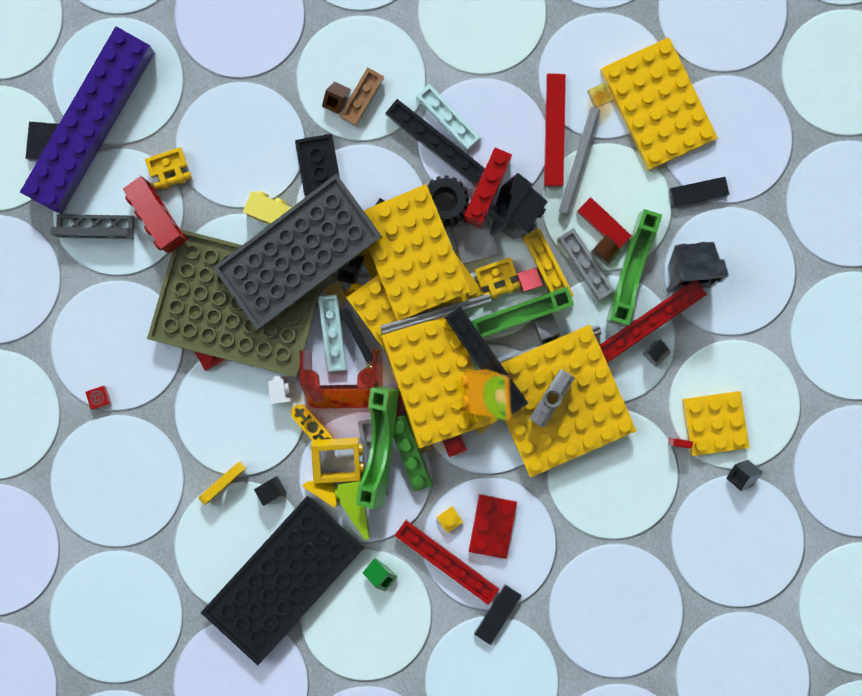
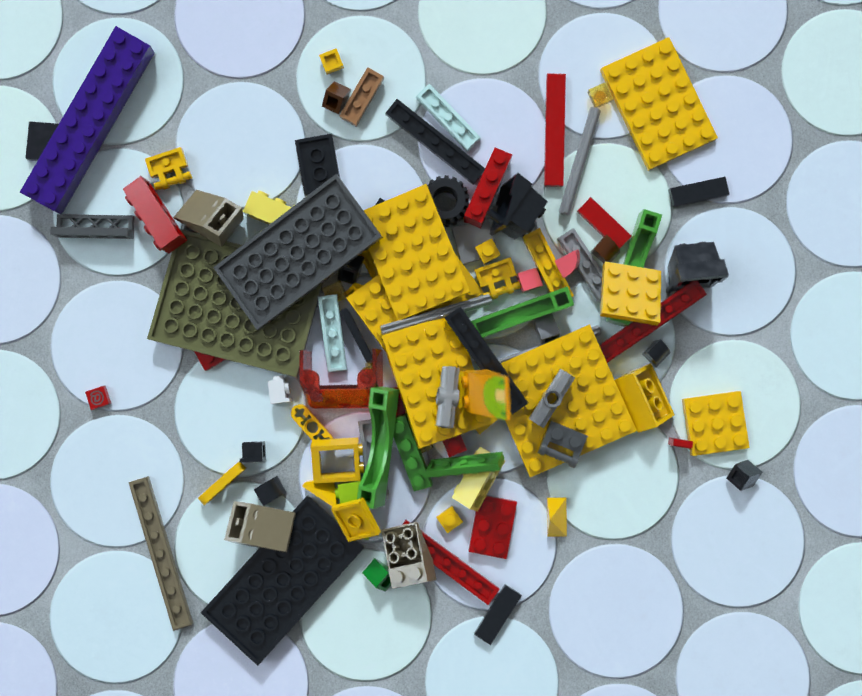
(161, 553): none -> dark tan tile
(210, 216): none -> dark tan slope
(253, 452): none -> black panel
(260, 526): none -> dark tan slope
(331, 61): none -> yellow plate
(356, 520): none -> yellow tile
(407, 556): none -> dark tan slope
(447, 397): none -> light grey piece
(465, 464): none -> bright green plate
(475, 487): none -> light yellow brick
(487, 251): none -> yellow plate
(556, 517): none -> yellow slope
(566, 438): none -> dark grey plate
(568, 263): none -> coral brick
(631, 293): none -> yellow plate
(644, 398): none -> yellow slope

